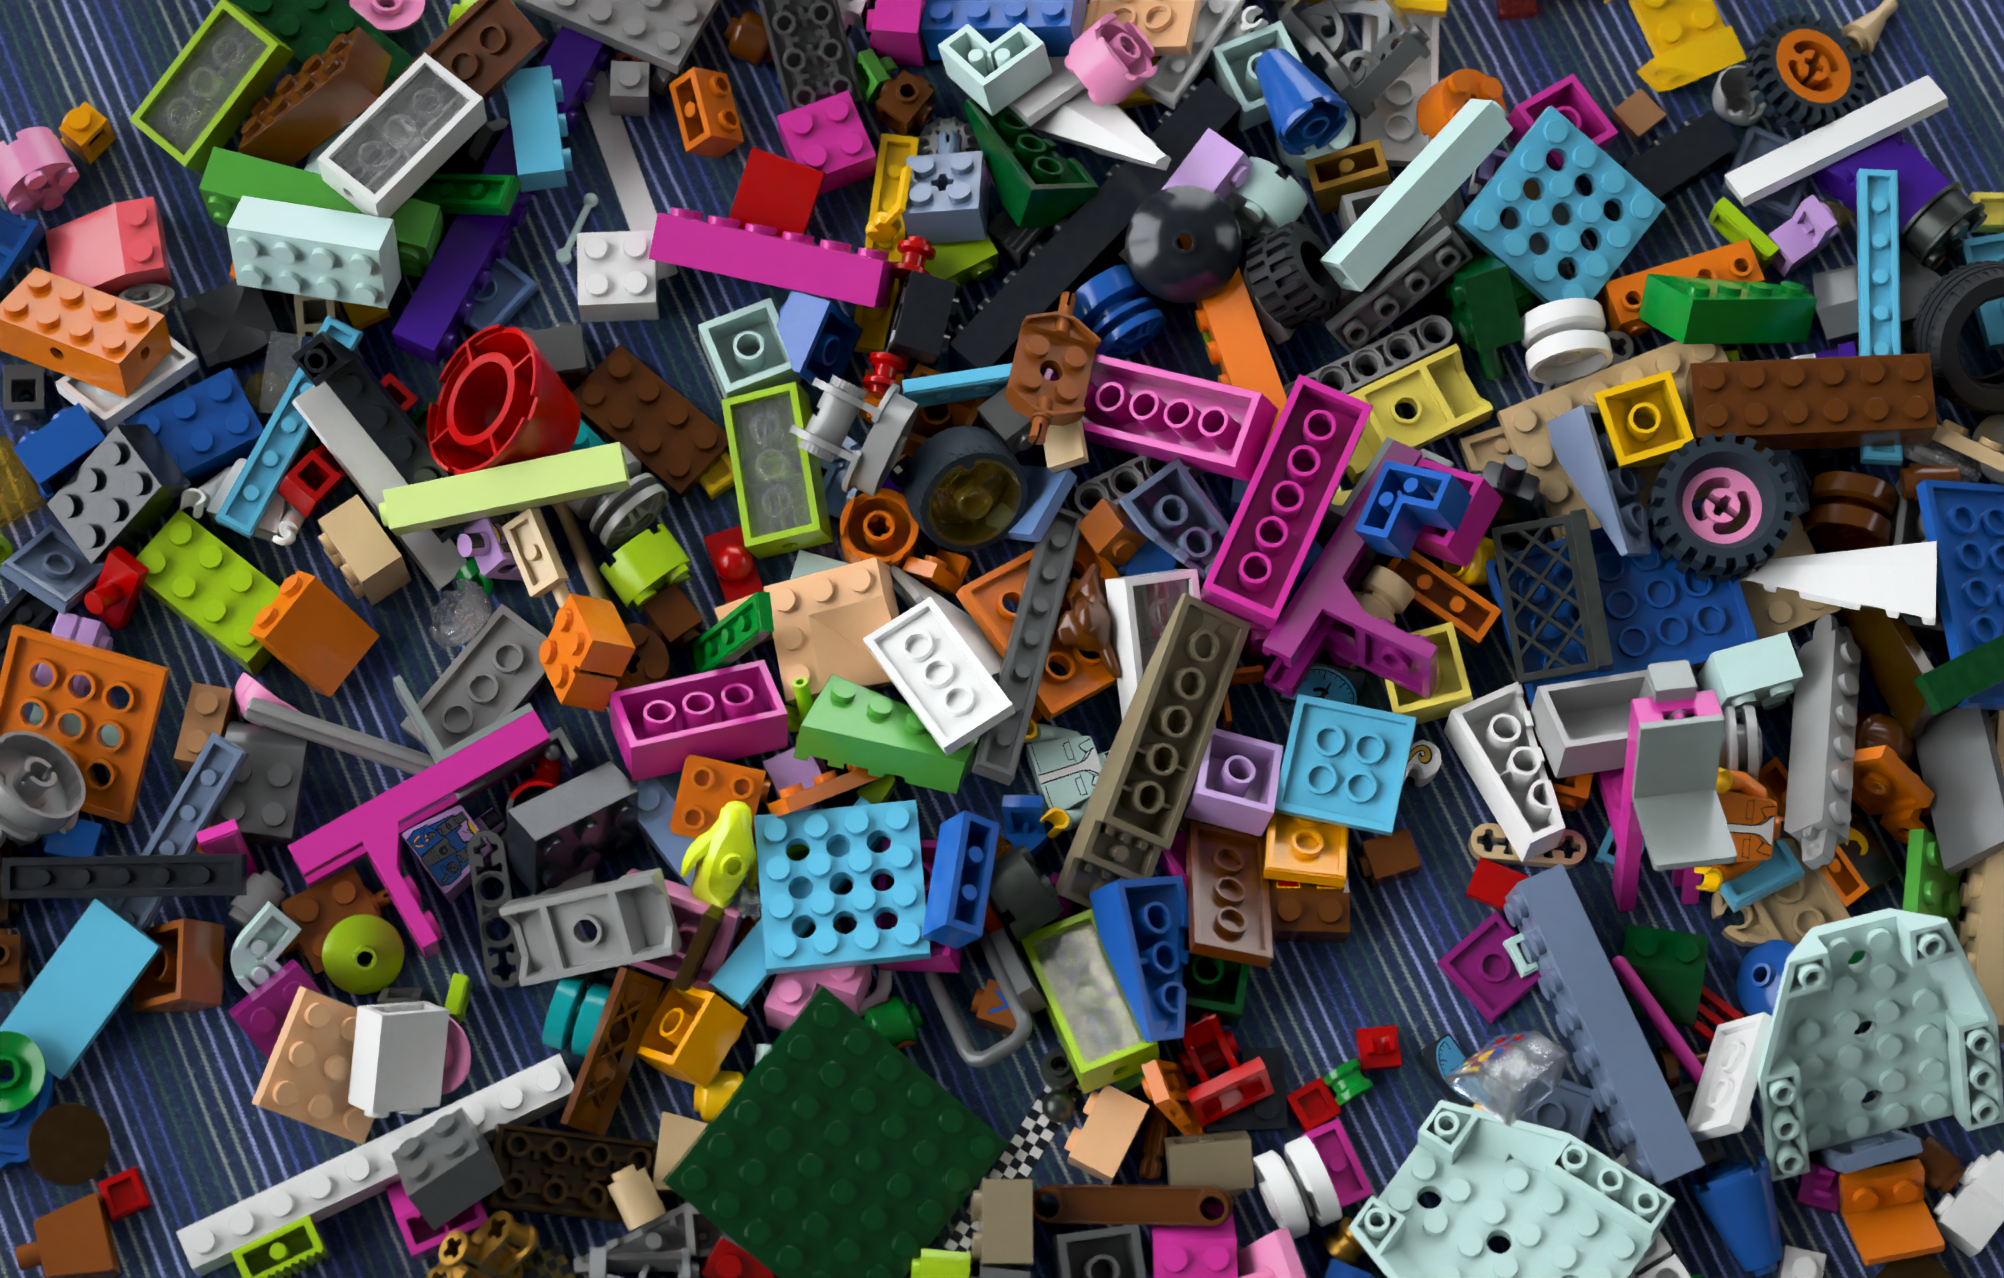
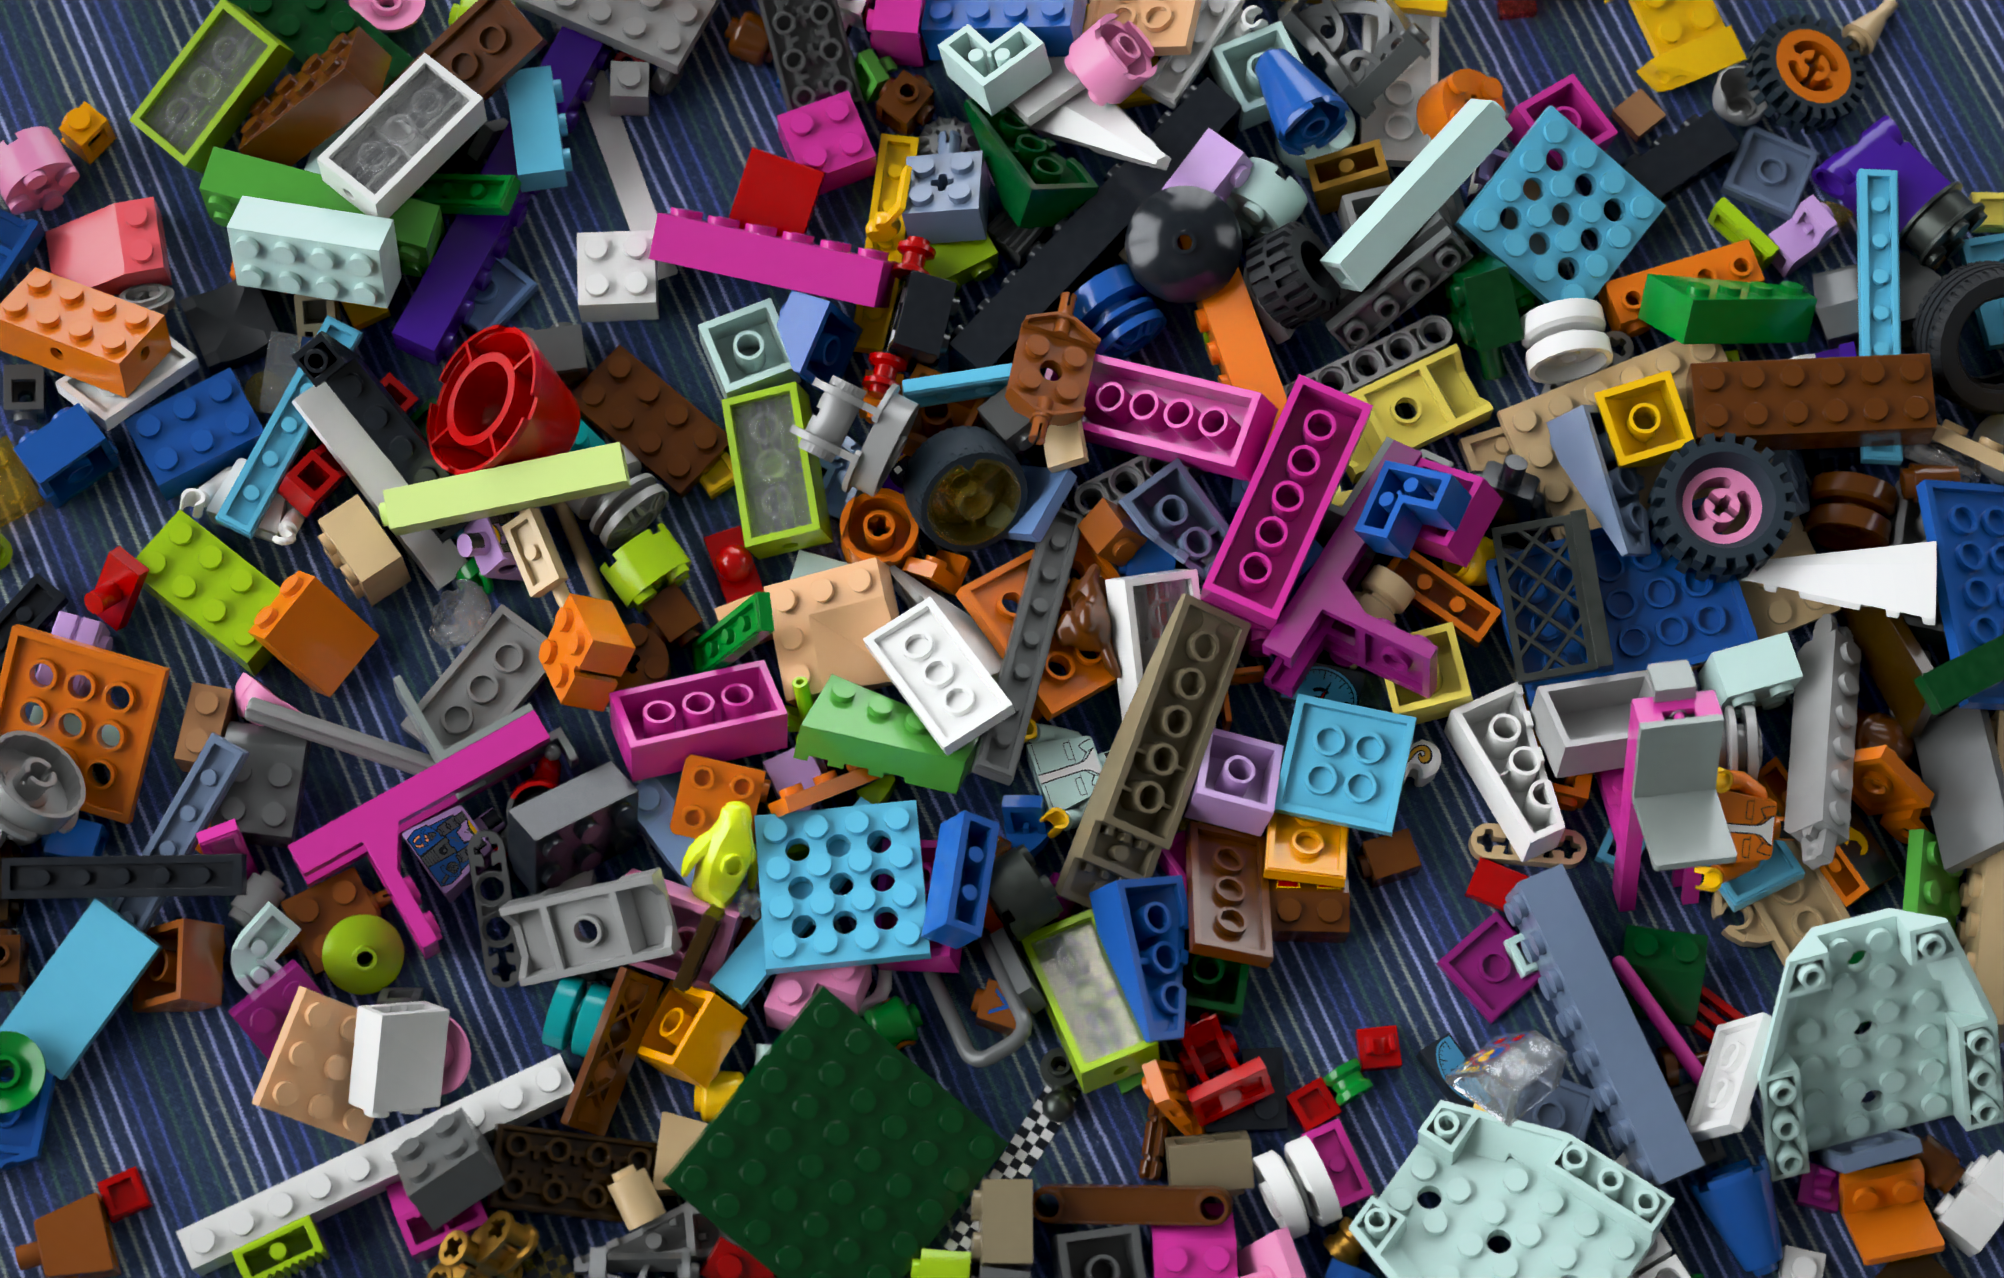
(53, 569): sand blue tile -> none
(68, 1144): dark brown tile -> none
(118, 492): brick -> none
(458, 996): lime tile -> none
(564, 254): light aqua hinge -> none
(706, 112): orange brick -> none
(1106, 1133): light nougat brick -> none
(1753, 992): blue dish -> none
(1836, 140): white tile -> none

